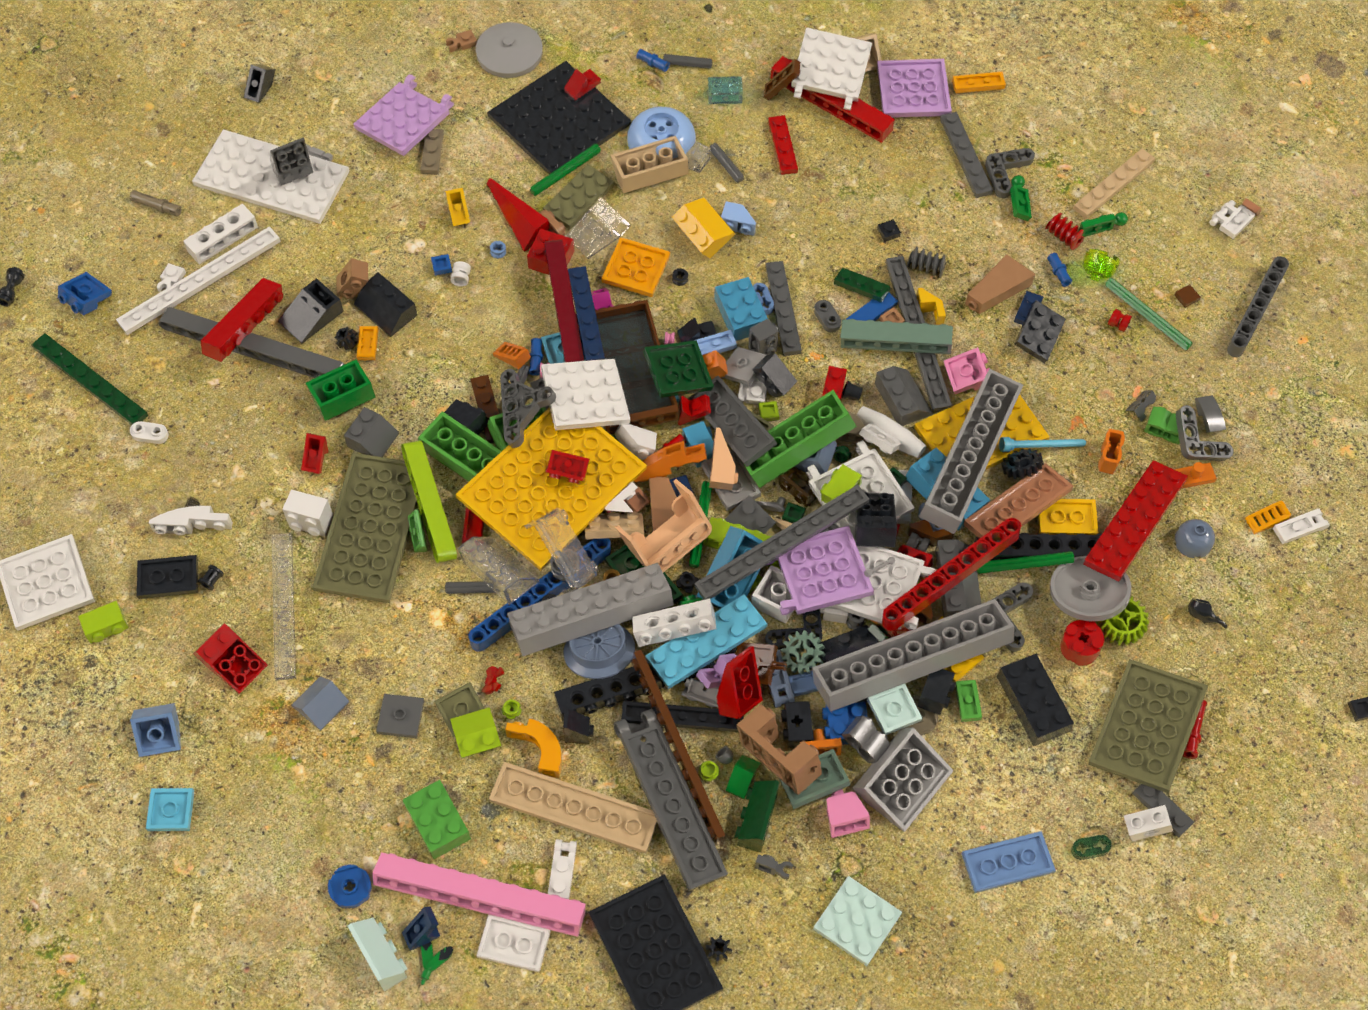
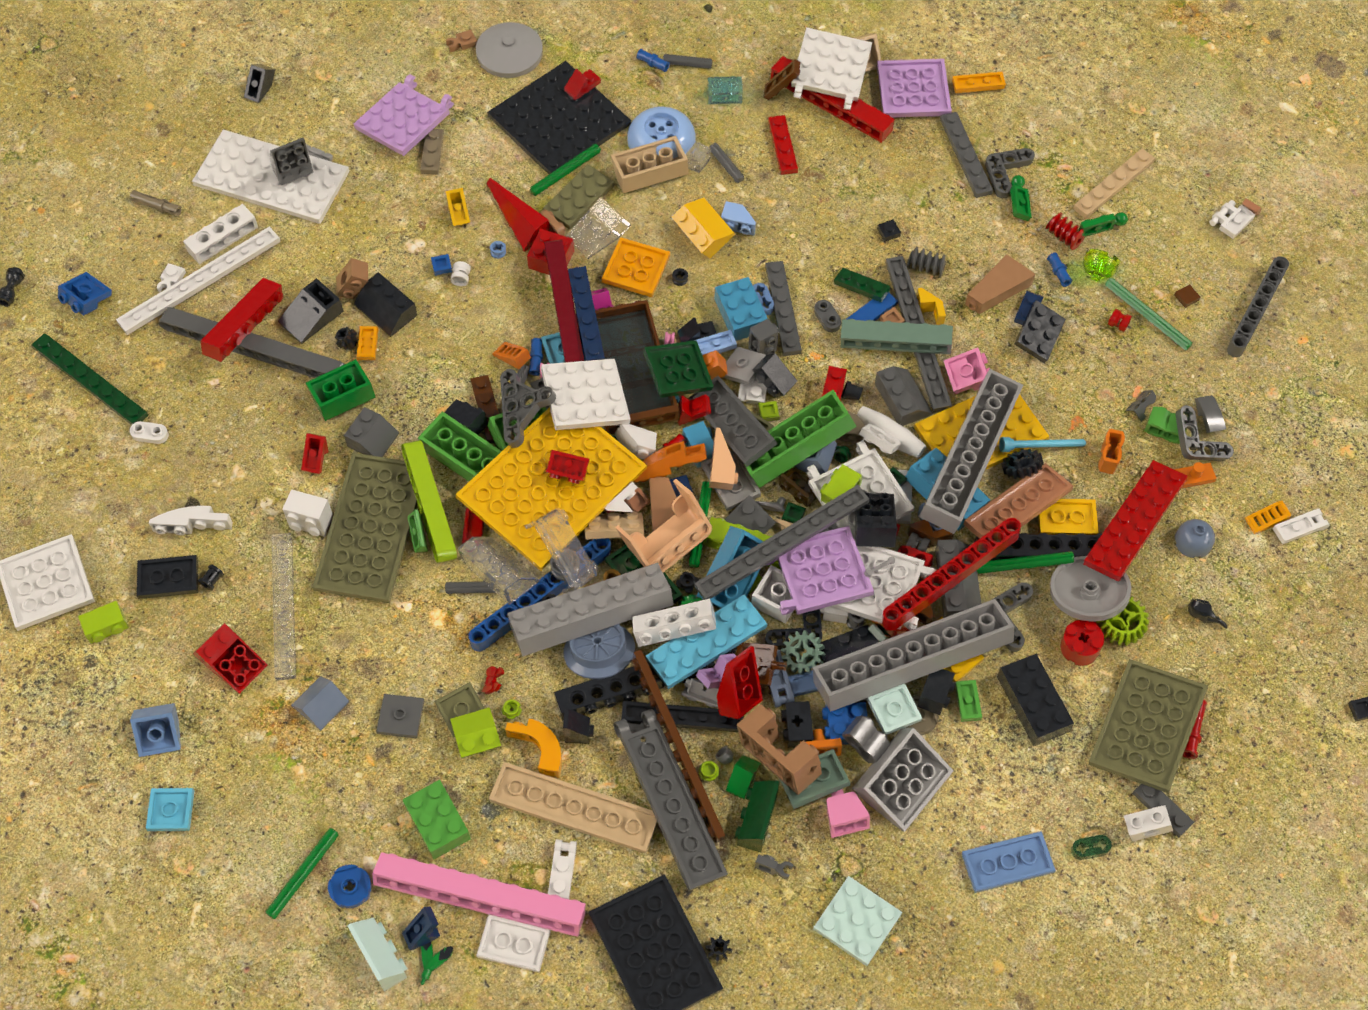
(302, 873): none -> green axle

